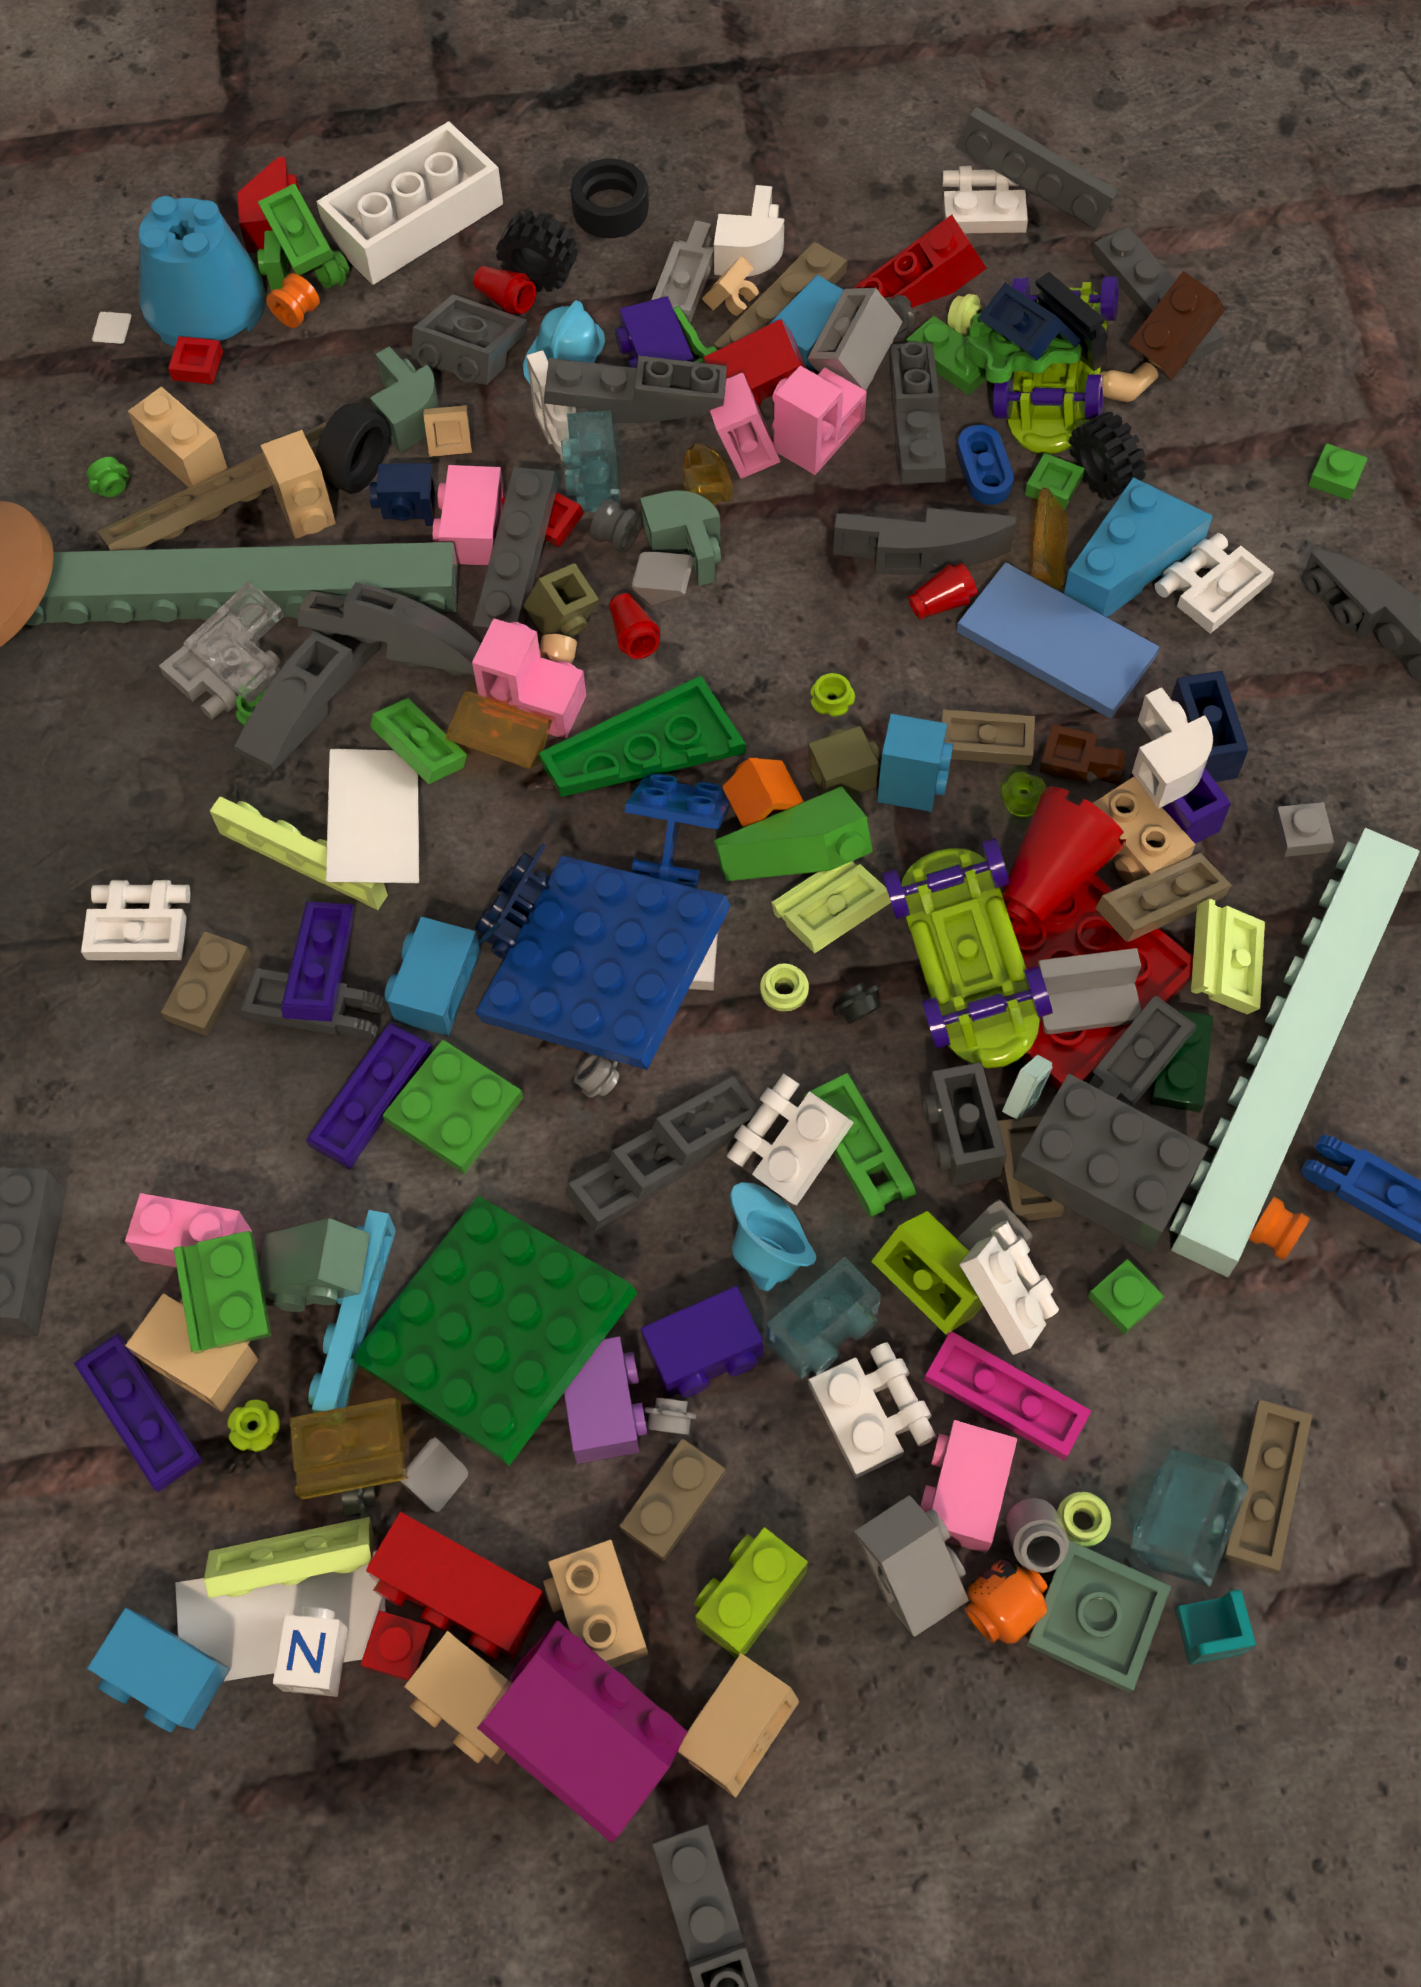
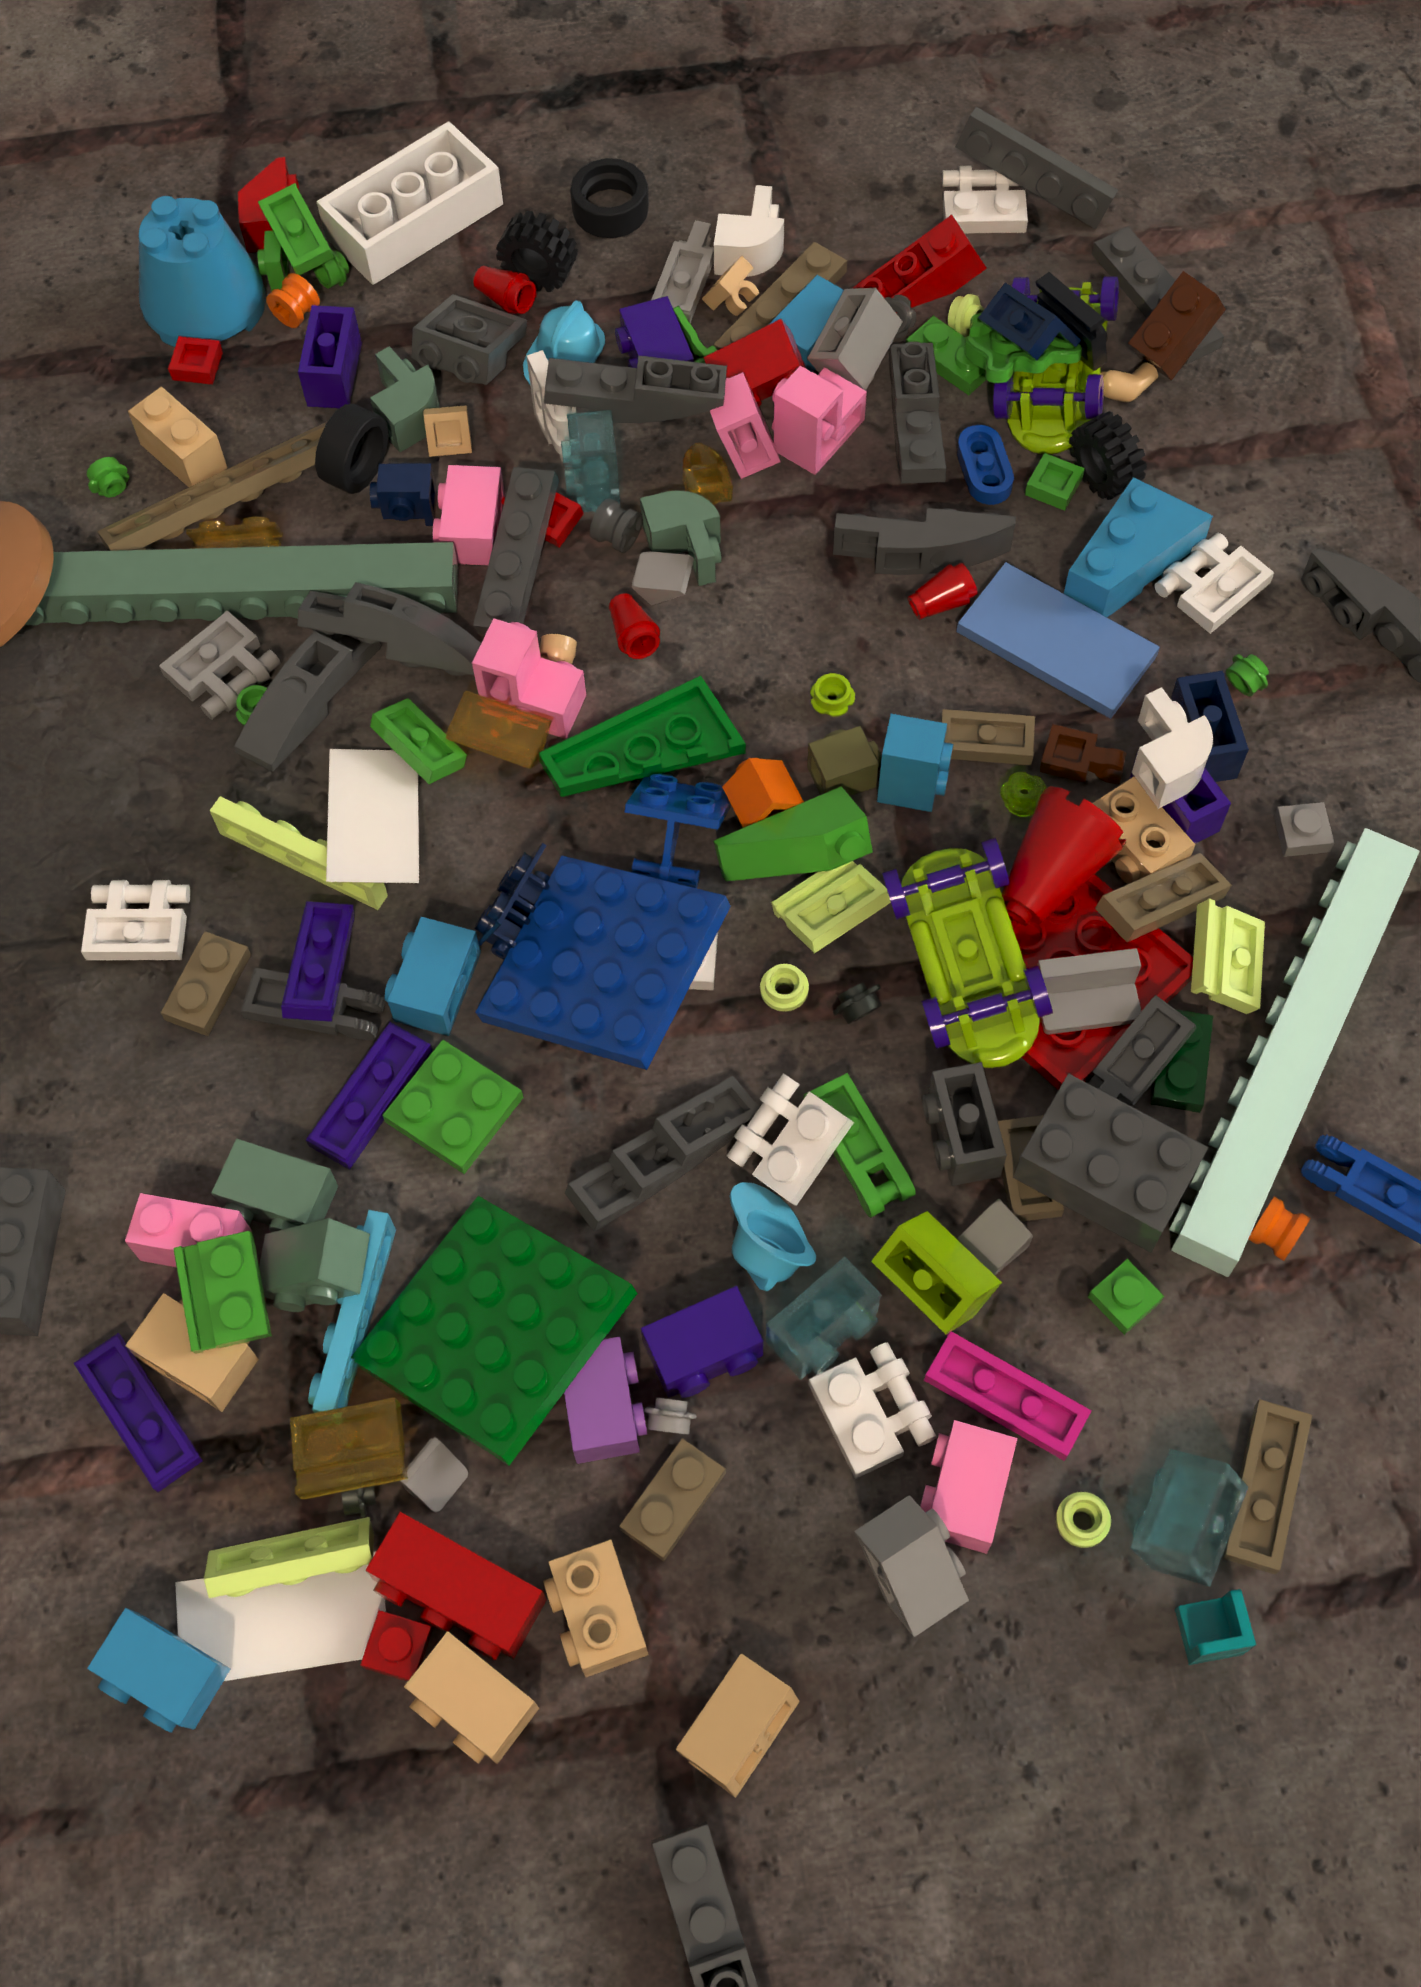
(111, 327): white sticker -> none
(229, 640): clear plate -> none
(252, 533): none -> clear yellow hinge
(256, 1439): lime plate -> none
(274, 1187): none -> sand green brick
(298, 484): tan brick -> none
(311, 1653): white brick -> none
(329, 356): none -> dark purple brick
(561, 602): olive brick -> none
(583, 1731): magenta slope -> none
(596, 1075): light grey plate -> none
(751, 1593): lime brick -> none
(1006, 1601): orange head -> none
(1010, 1287): white plate -> none
(1028, 1087): light aqua tile -> none
(1037, 1535): light grey brick -> none
(1049, 540): clear yellow slope -> none
(1100, 1617): sand green plate -> none
(1247, 674): none -> bright green plate
(1337, 471): bright green plate -> none

